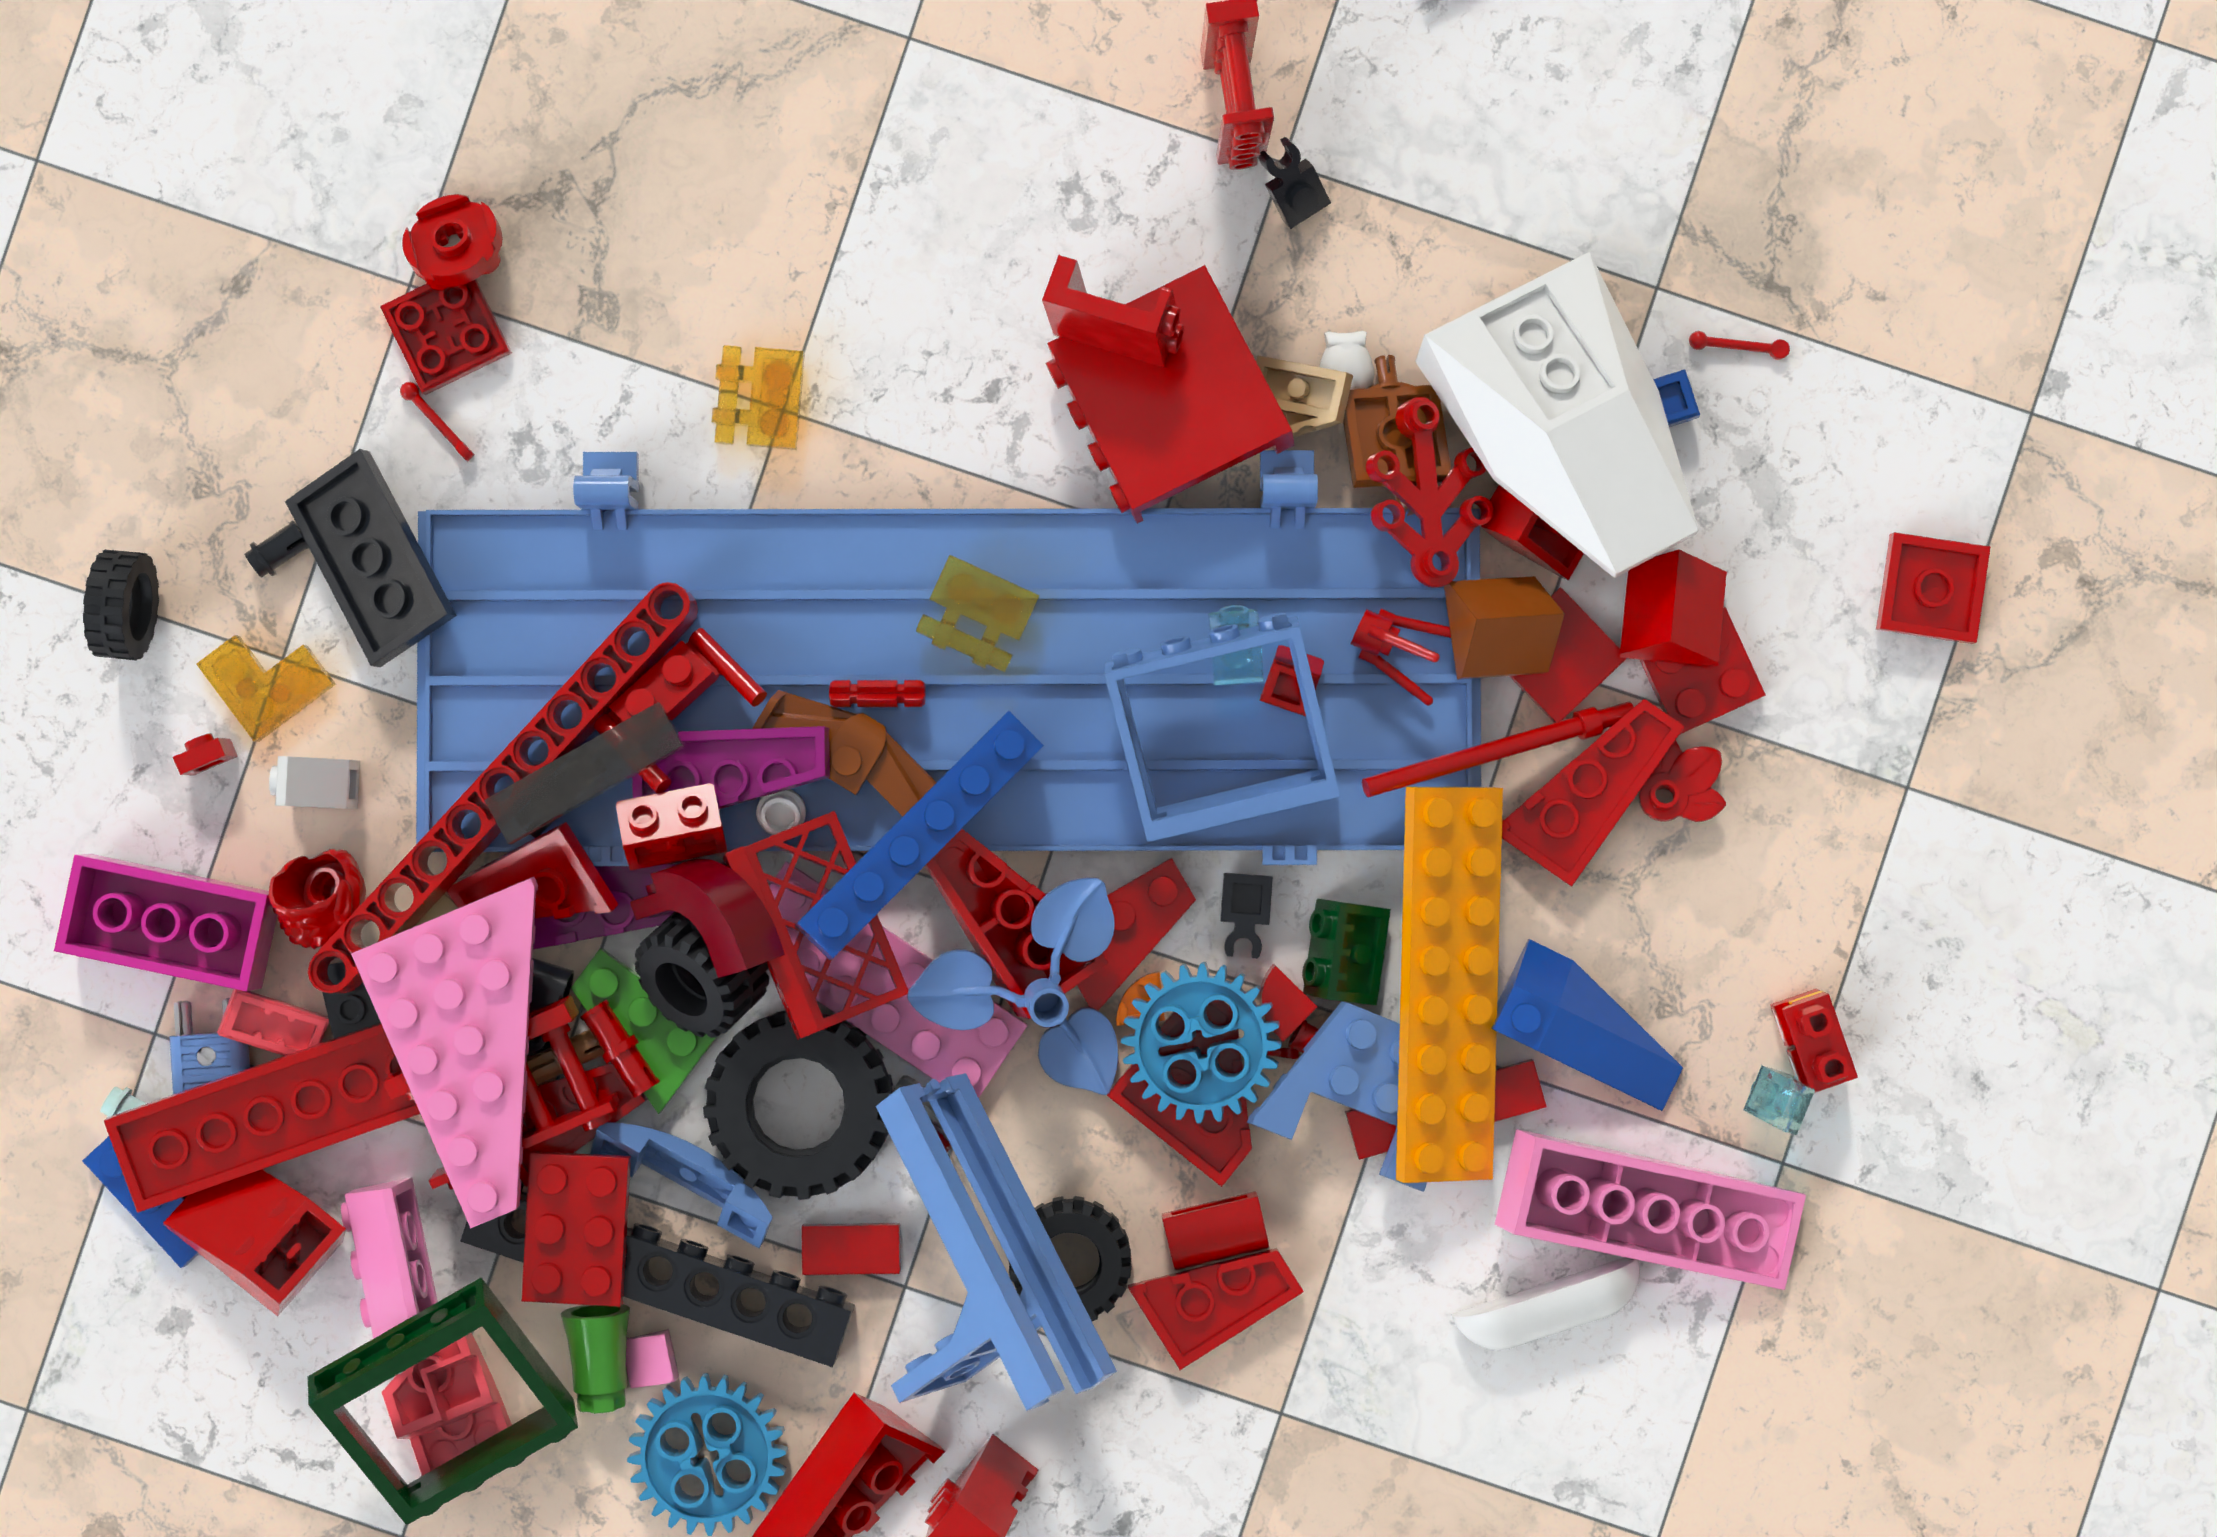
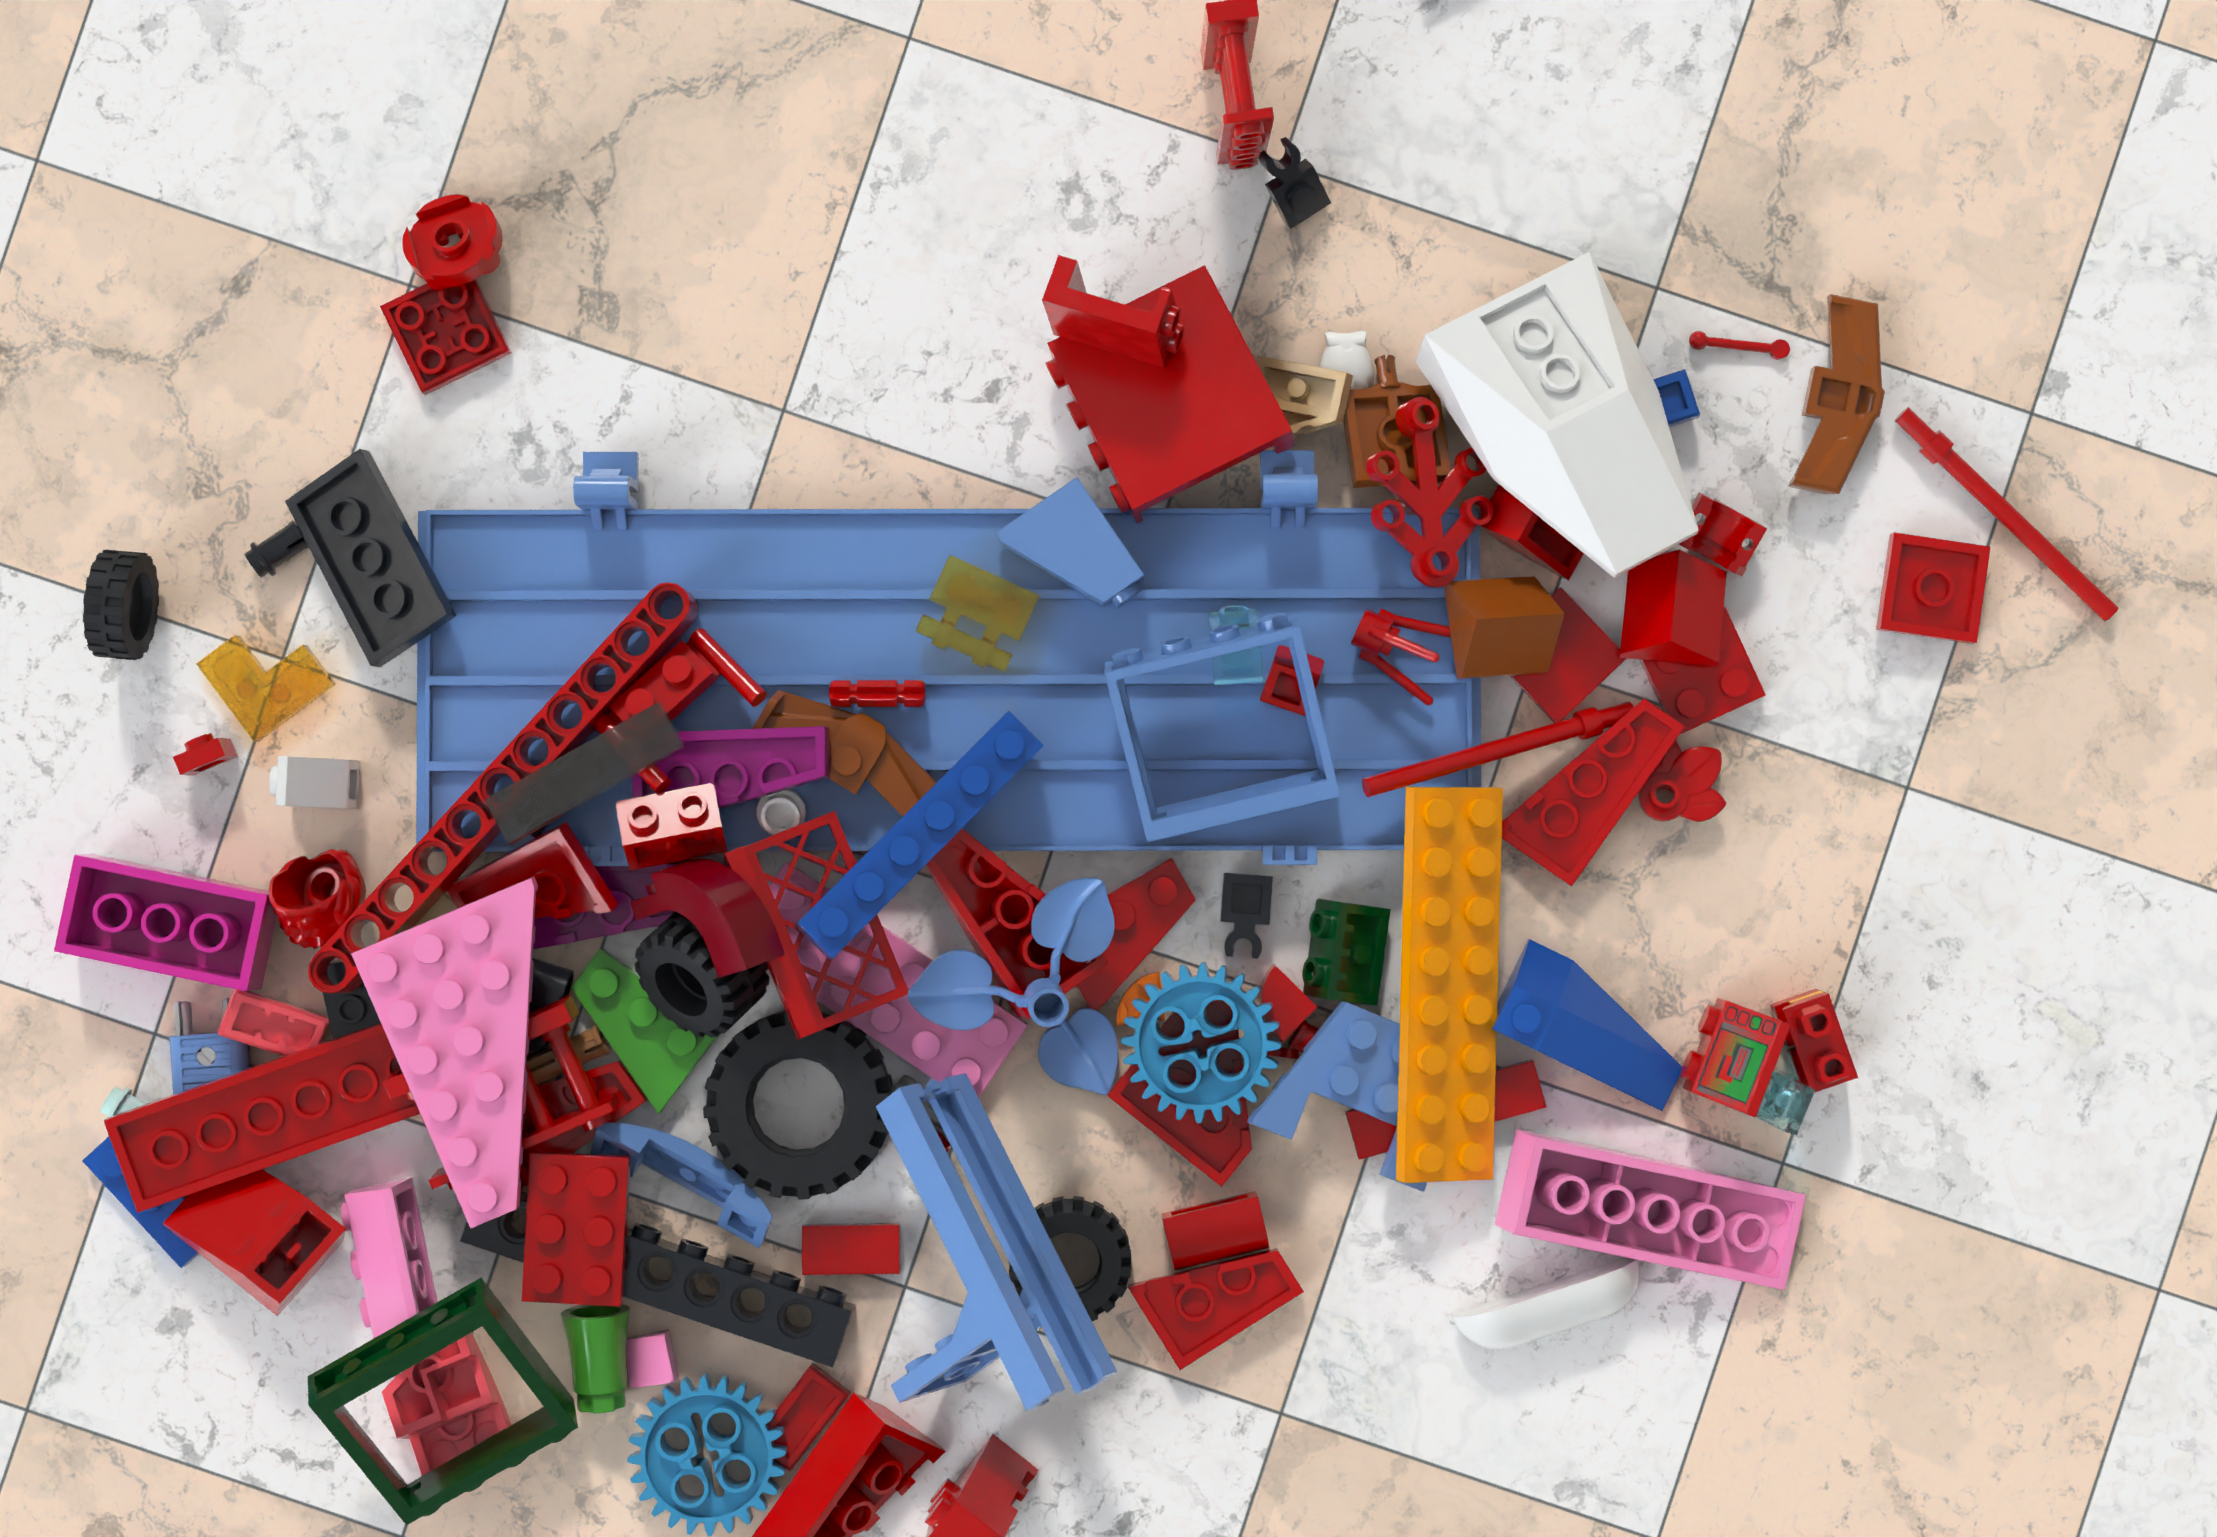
(410, 392): red hinge -> none
(620, 1048): red pin -> none
(773, 399): clear yellow plate -> none
(807, 1412): none -> red tile
(1075, 545): none -> medium blue slope
(1722, 534): none -> red piece
(1734, 1056): none -> red slope
(1842, 397): none -> dark orange plate
(1938, 448): none -> red bar

